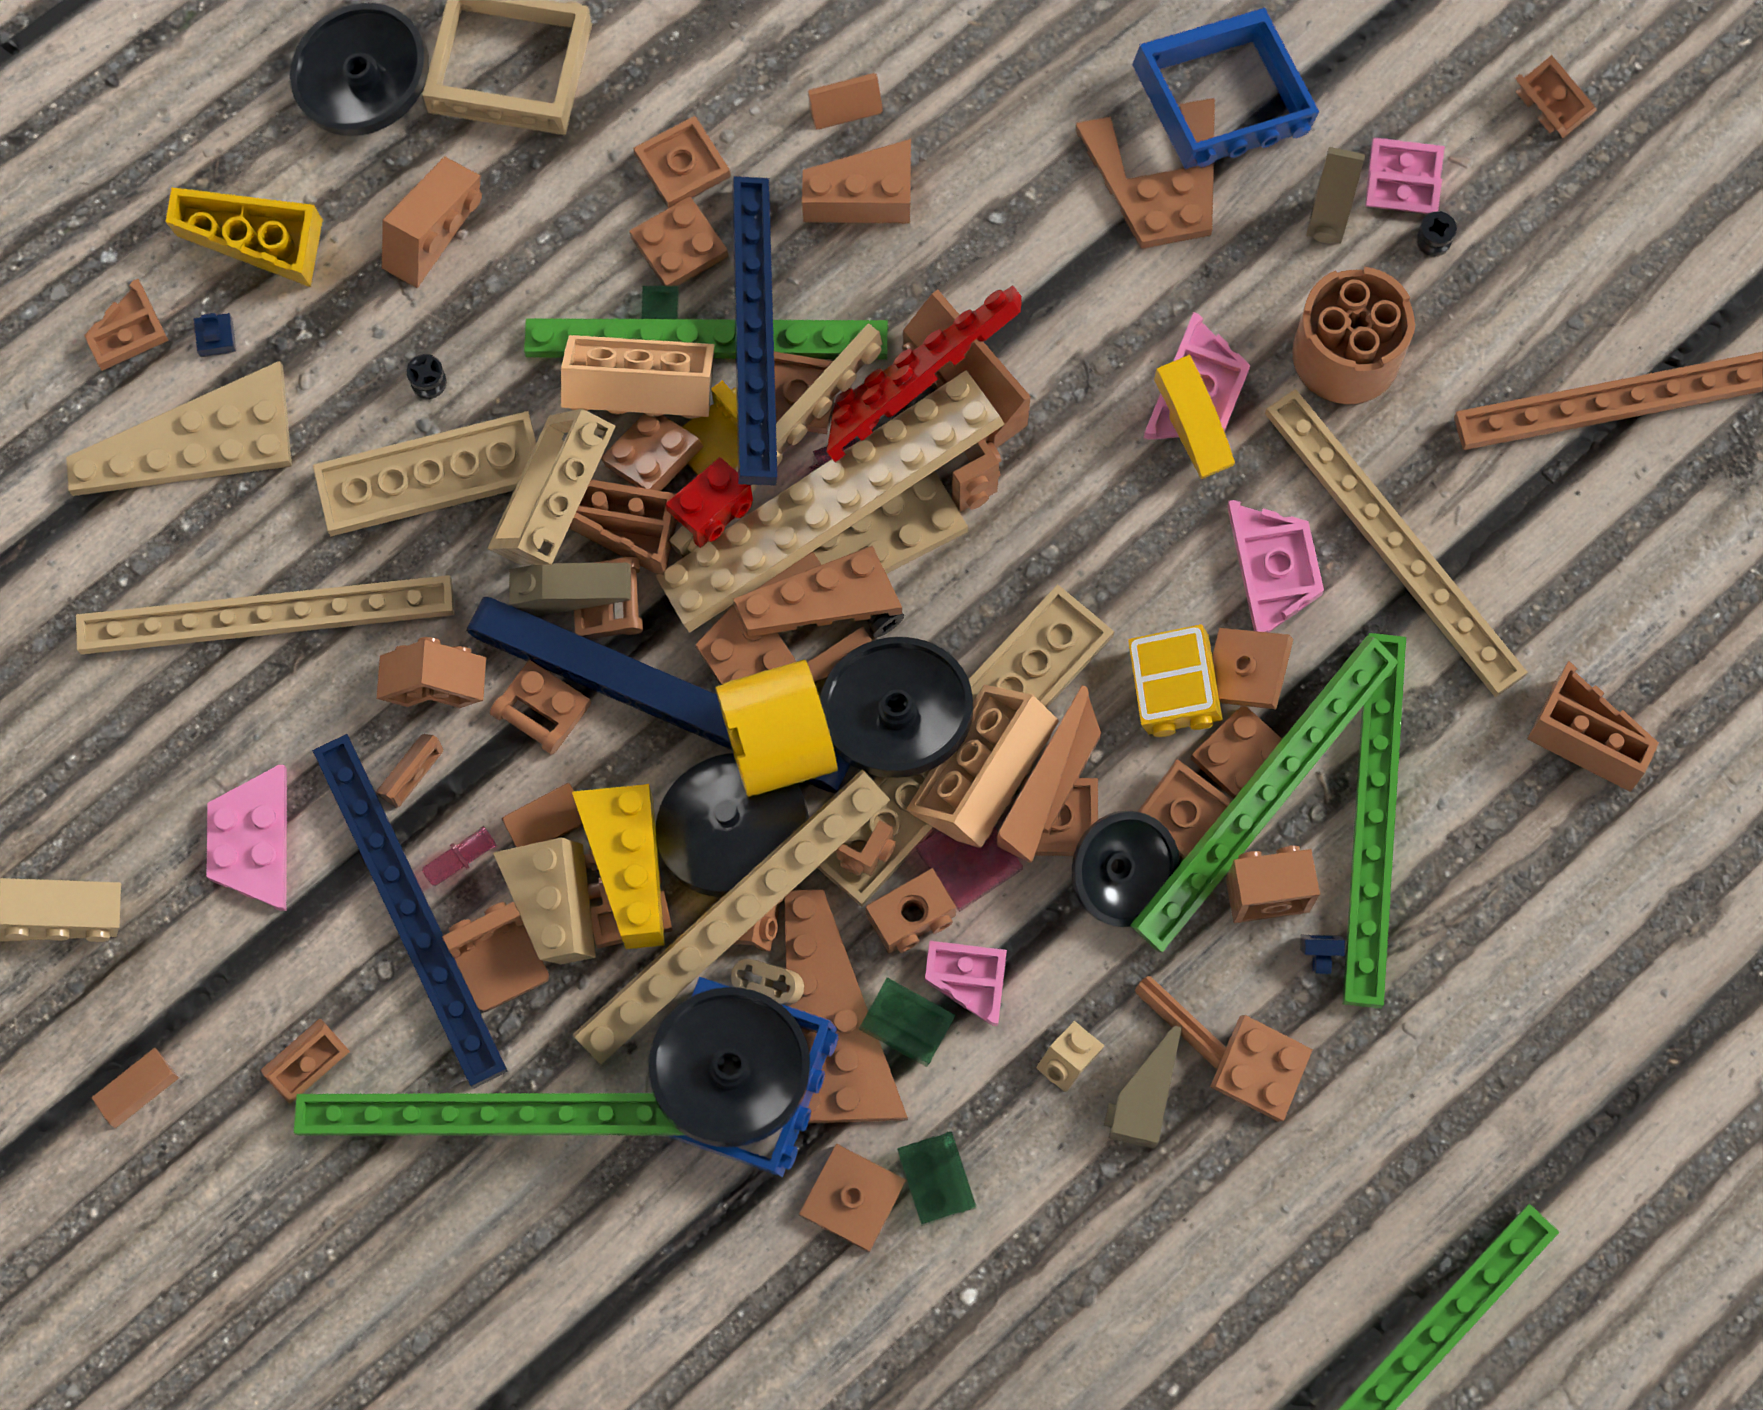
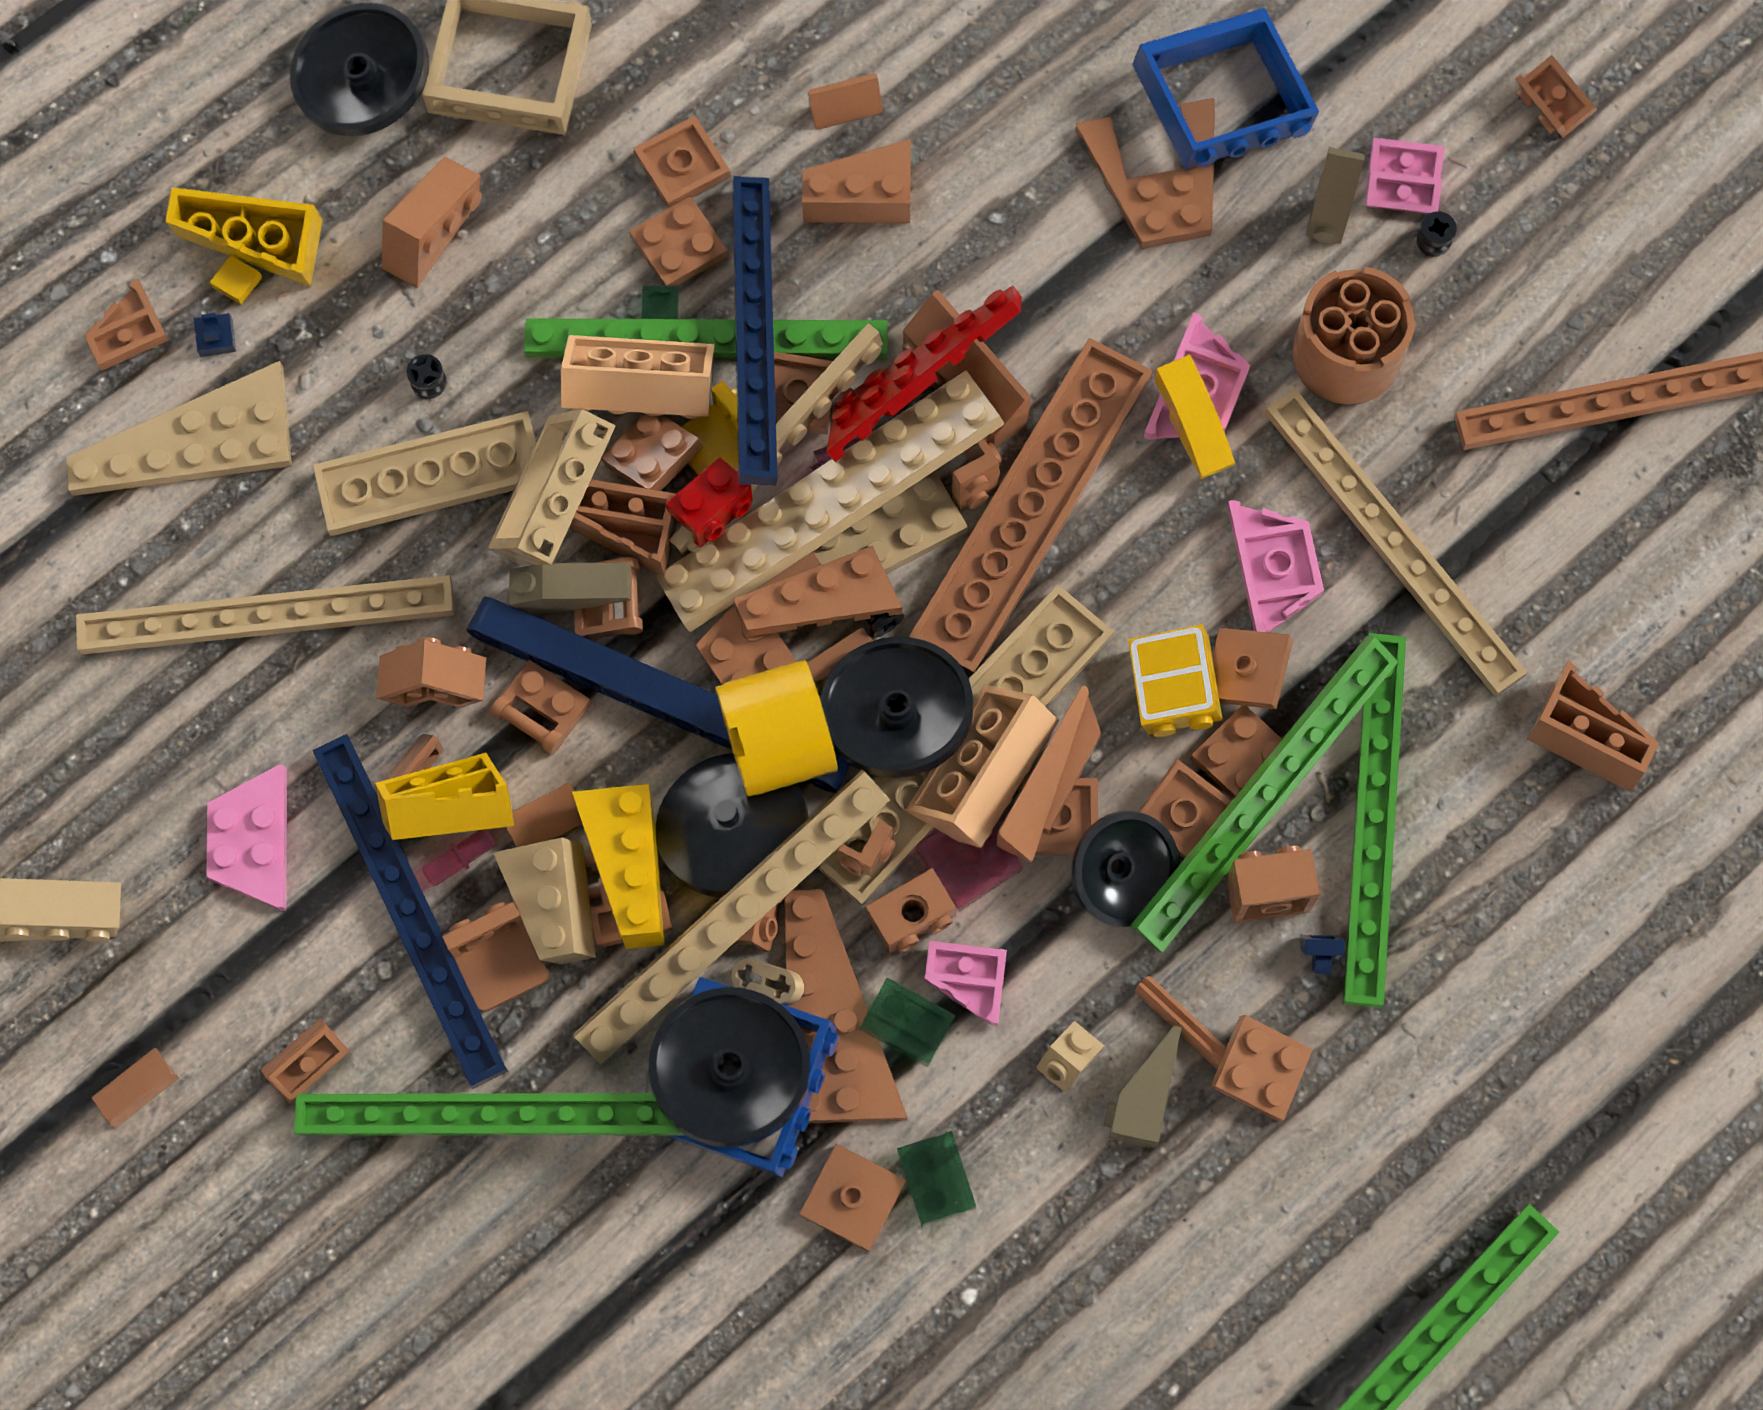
(236, 279): none -> yellow tile
(445, 799): none -> yellow wedge
(1032, 504): none -> nougat plate

